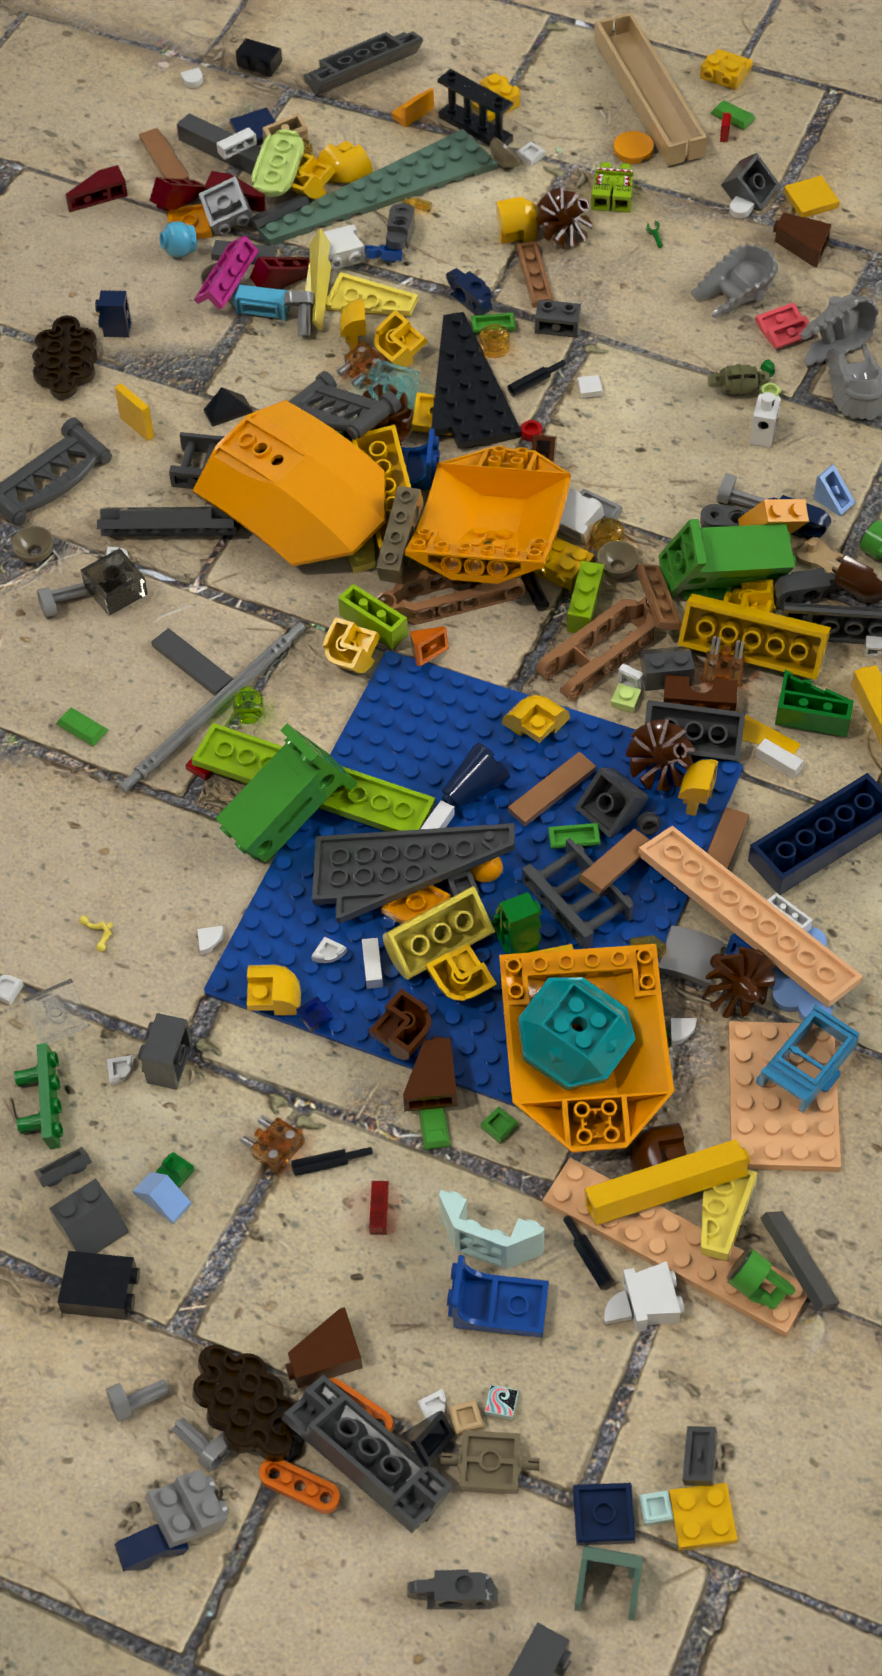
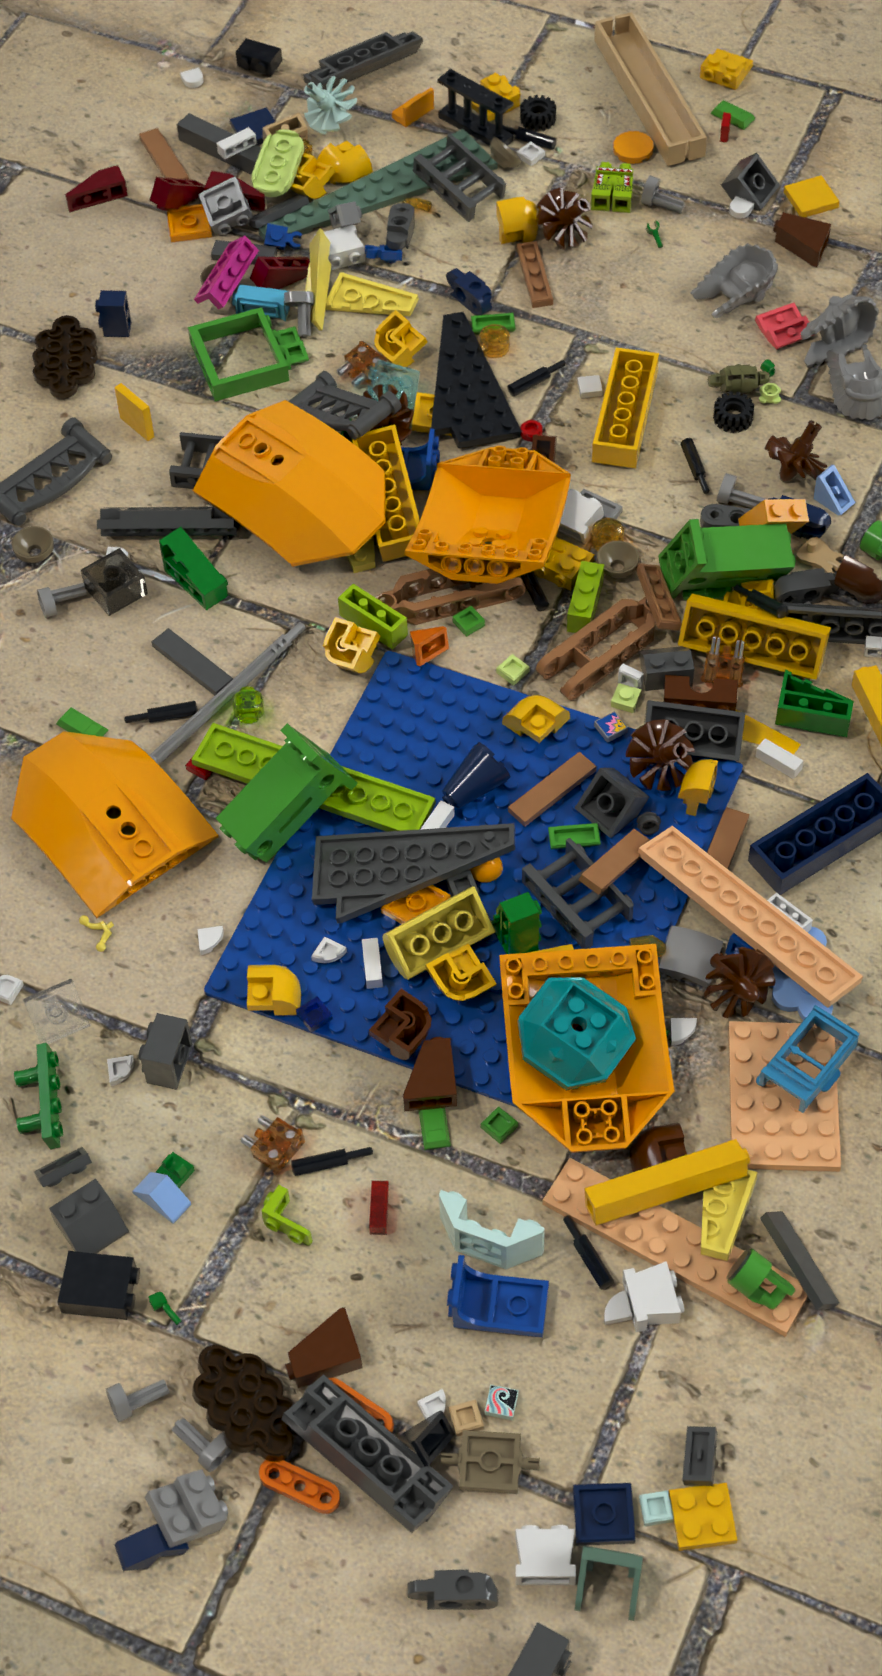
(64, 808): none -> light orange wedge
(159, 1301): none -> green hand
(165, 712): none -> black axle
(178, 239): medium azure piece -> none
(192, 569): none -> green wedge
(226, 407): black slope -> none
(246, 381): none -> bright green window
(273, 1207): none -> lime bracket
(278, 237): none -> blue plate
(292, 345): none -> bright green slope
(327, 106): none -> light aqua piece
(345, 215): none -> light grey slope
(353, 322): yellow brick -> none
(399, 531): dark tan brick -> none
(453, 193): none -> dark grey fence
(468, 621): none -> bright green tile
(512, 669): none -> yellowish green tile
(532, 106): none -> black tyre
(532, 136): none -> black axle
(545, 1556): none -> white hips
(557, 318): dark grey brick -> none
(611, 726): none -> tile
(625, 408): none -> yellow brick
(652, 196): none -> light grey piece
(695, 463): none -> black axle
(733, 421): none -> black tyre
(763, 601): none -> black axle
(766, 410): white torso -> none
(797, 456): none -> reddish brown piece

